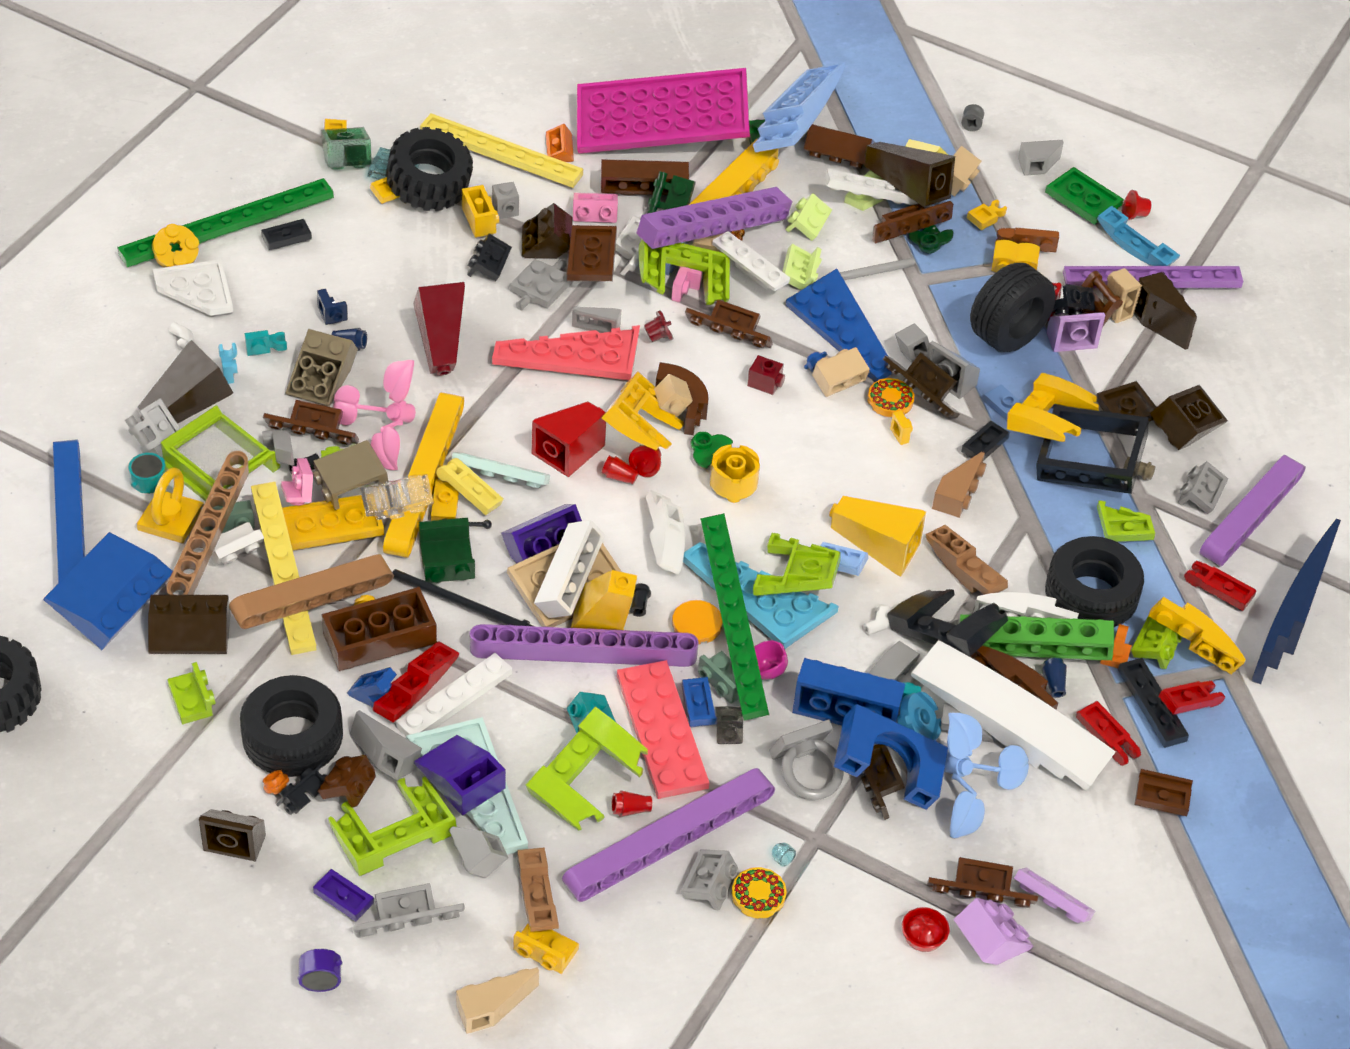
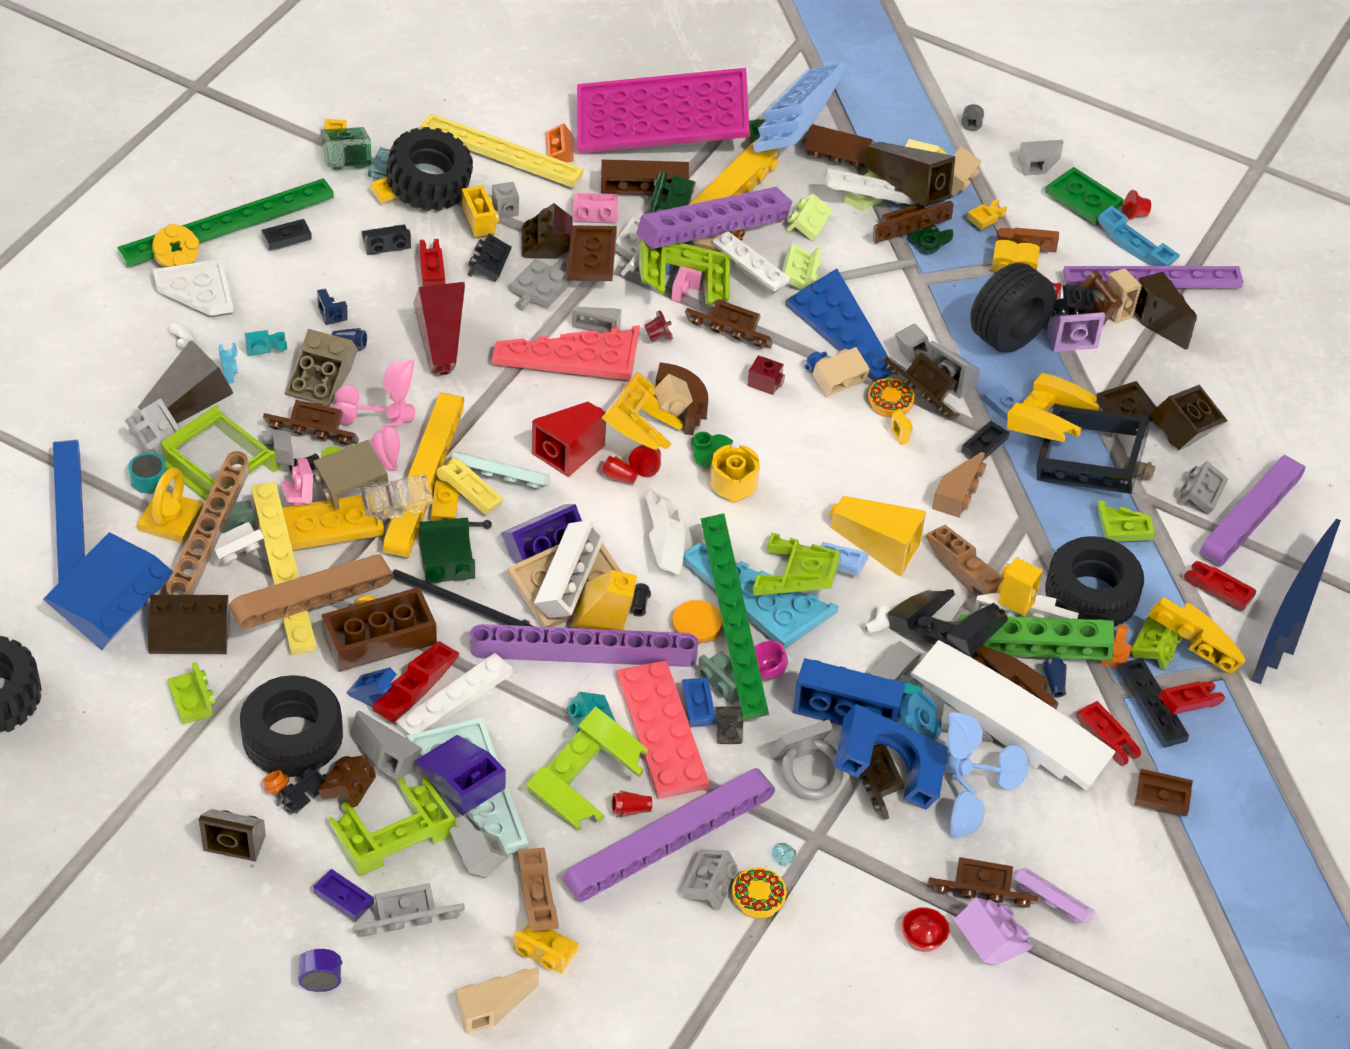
(386, 239): none -> black bracket
(431, 264): none -> red hinge
(1019, 586): none -> yellow brick

